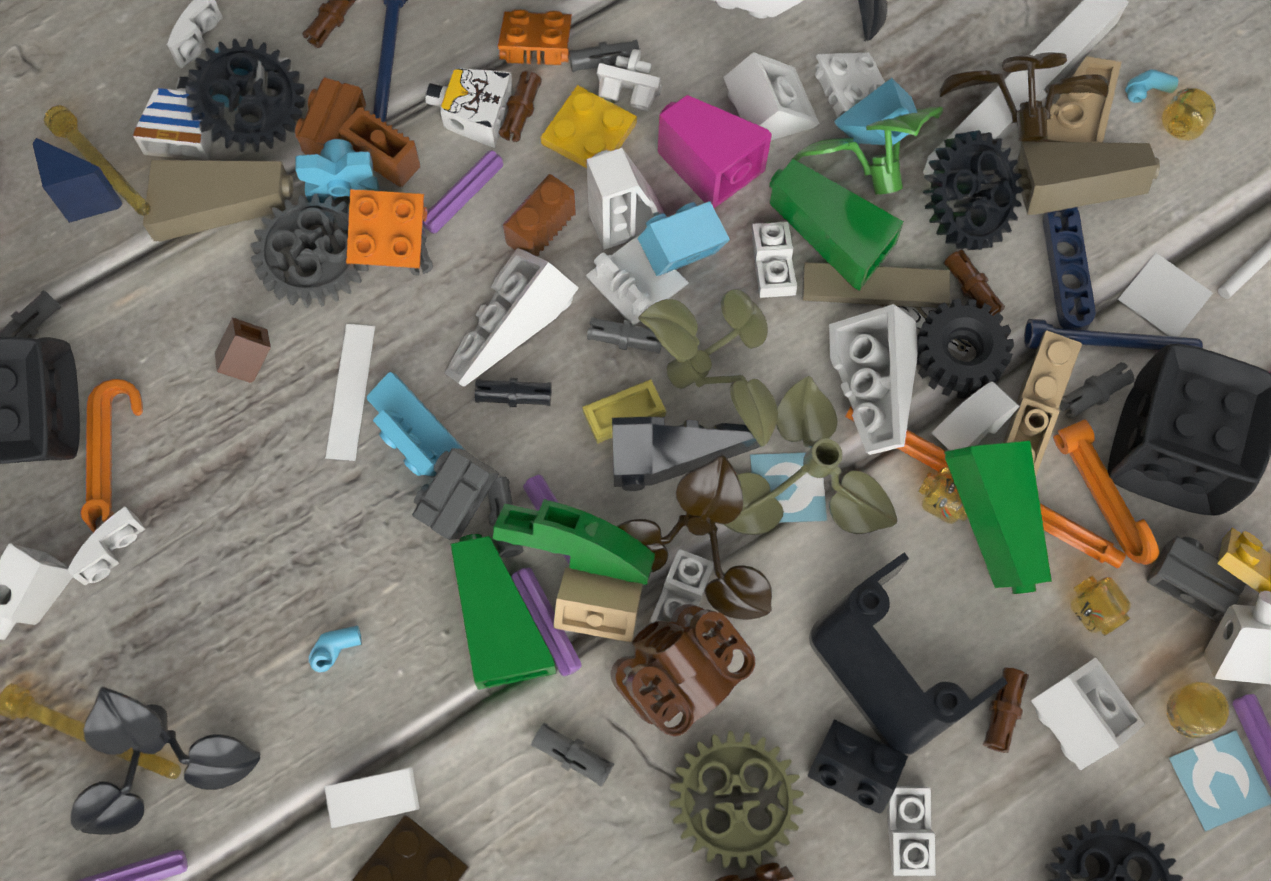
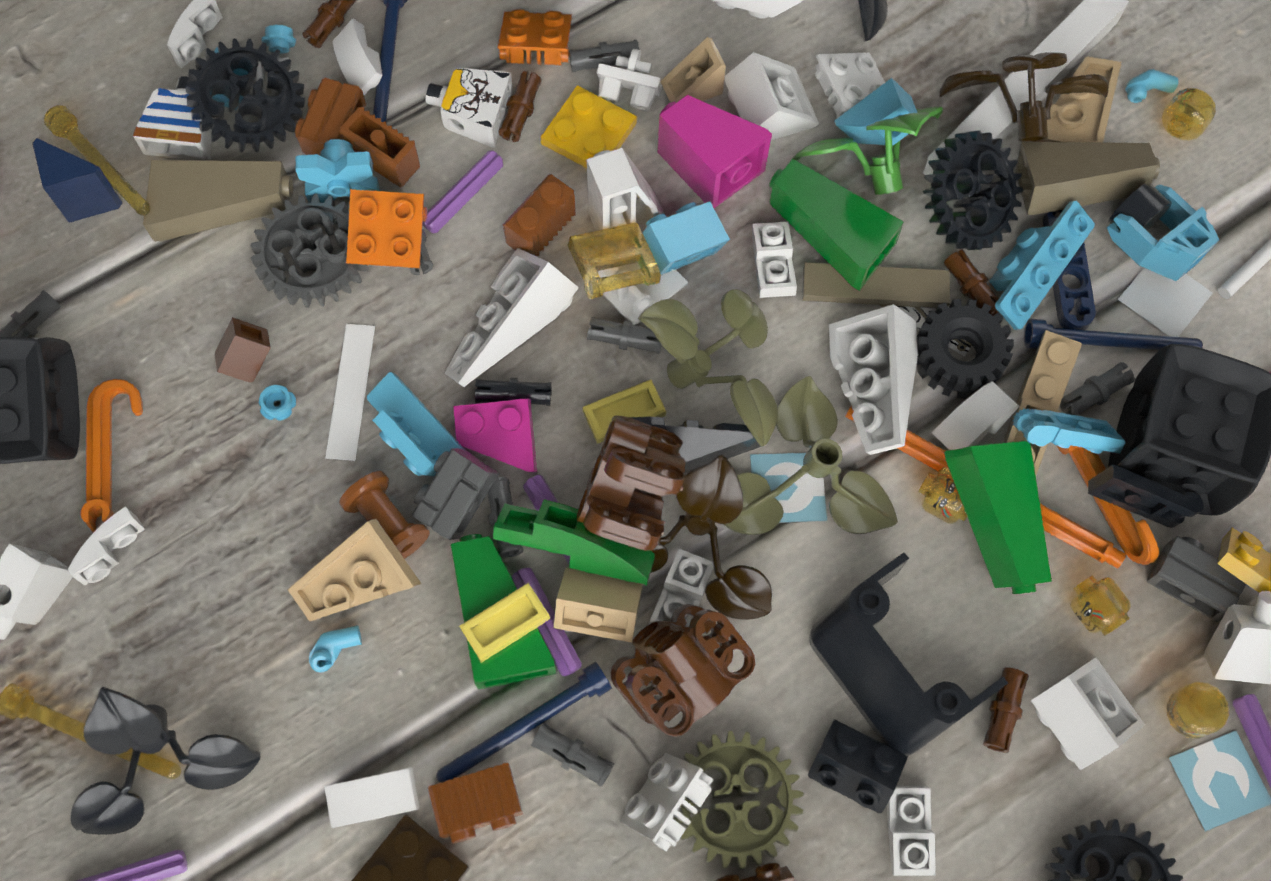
(270, 396): none -> medium azure plate
(279, 38): none -> medium azure plate
(353, 574): none -> tan wing
(356, 60): none -> white slope
(370, 500): none -> dark orange piece
(475, 802): none -> dark orange brick
(498, 431): none -> dark pink wing
(504, 622): none -> light yellow tile
(590, 684): none -> dark blue piece
(612, 249): none -> clear yellow plate
(628, 480): none -> reddish brown piece
(660, 797): none -> white hinge
(697, 75): none -> tan slope
(1037, 263): none -> medium azure bracket
(1066, 430): none -> medium azure hinge
(1144, 496): none -> black plate
(1177, 251): none -> medium azure piece

